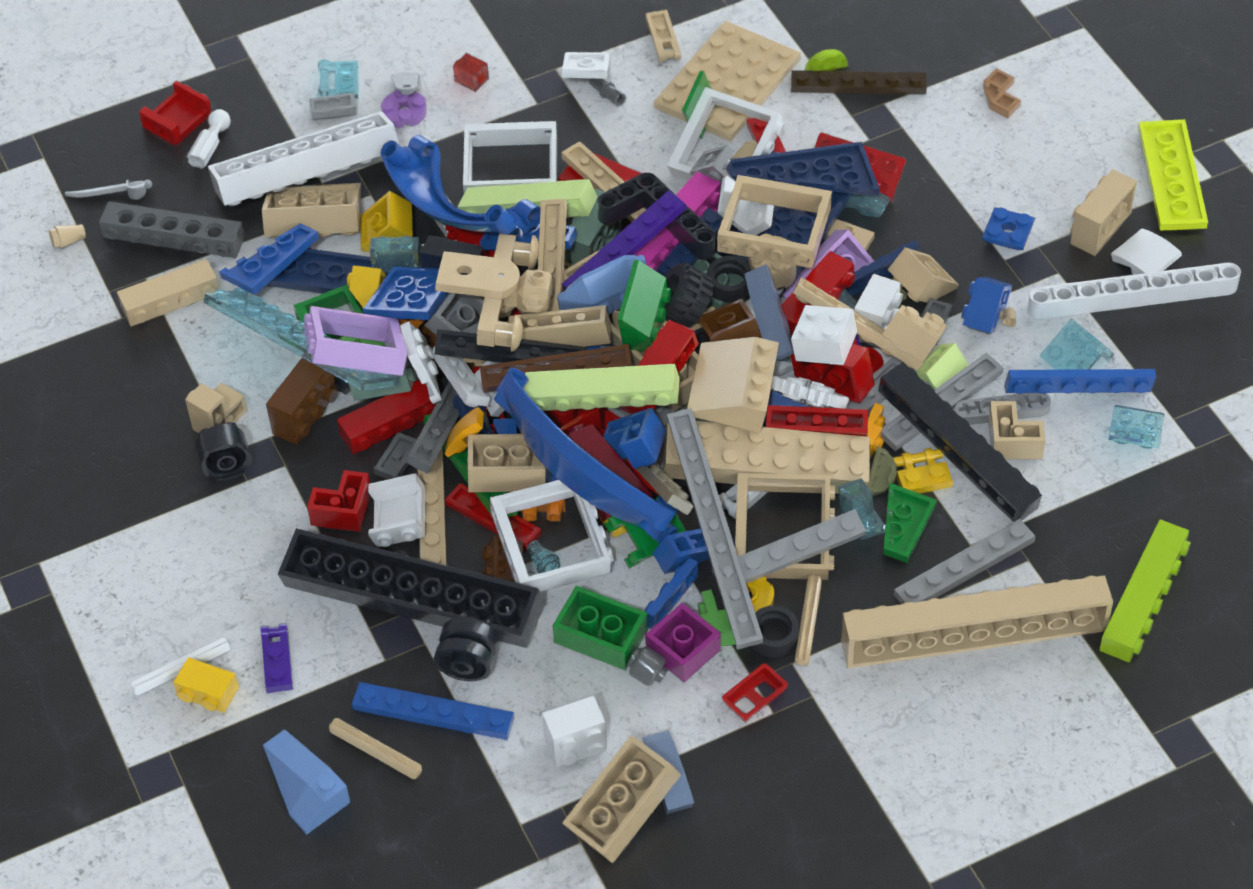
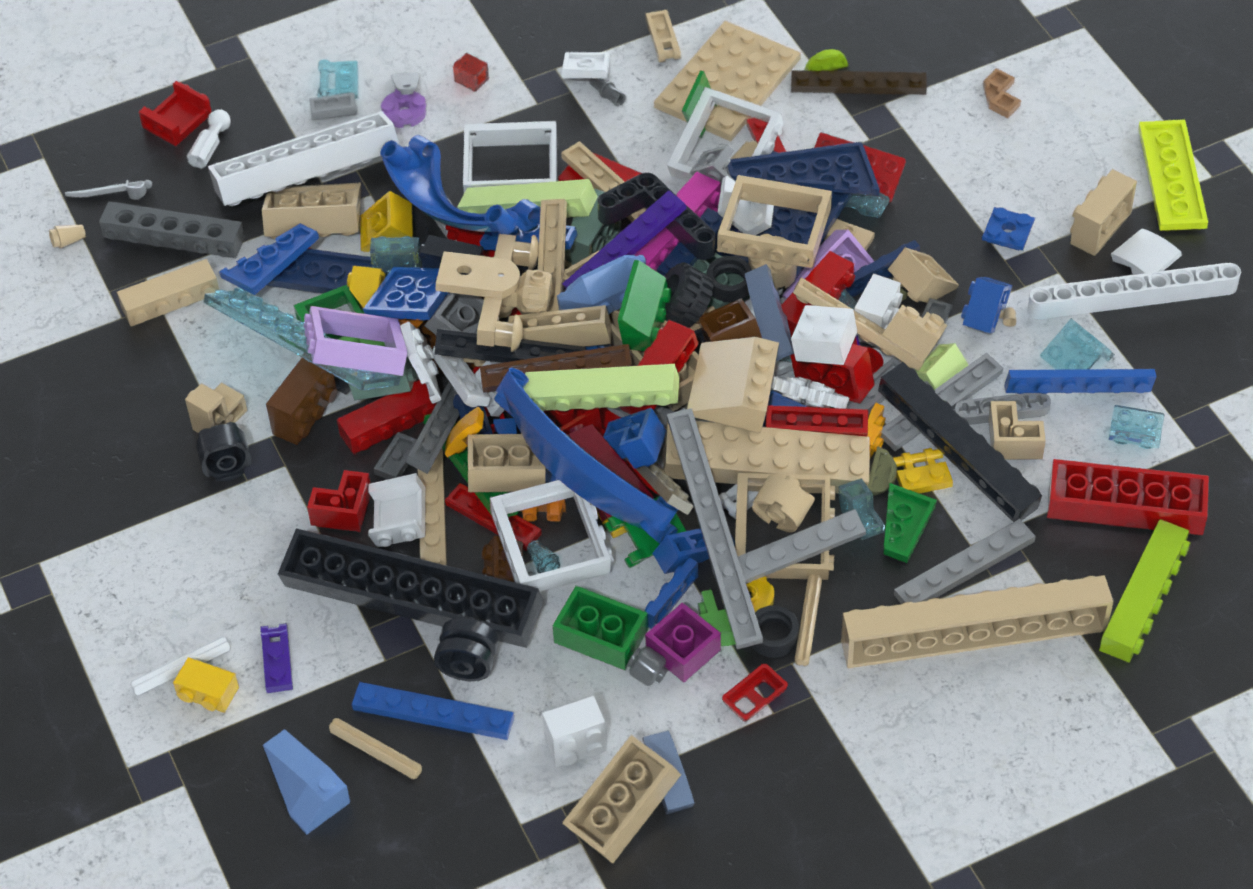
(782, 502): none -> tan brick
(1127, 496): none -> red brick

